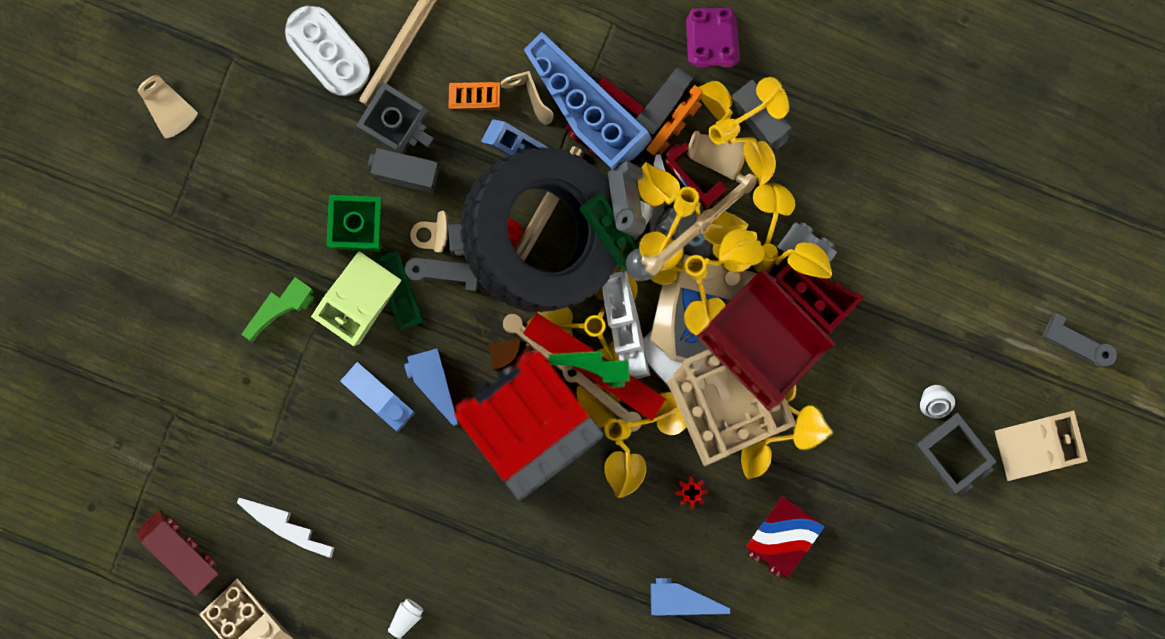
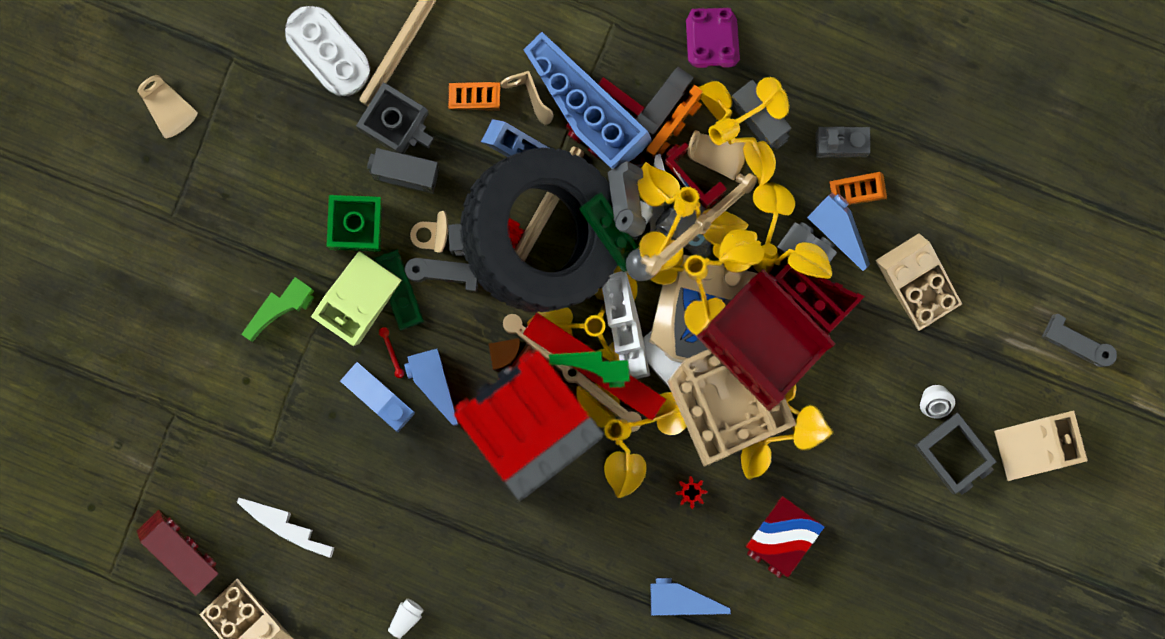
(384, 333): none -> red hinge
(839, 226): none -> medium blue slope
(842, 142): none -> dark grey hinge
(857, 180): none -> orange slope
(919, 281): none -> tan slope

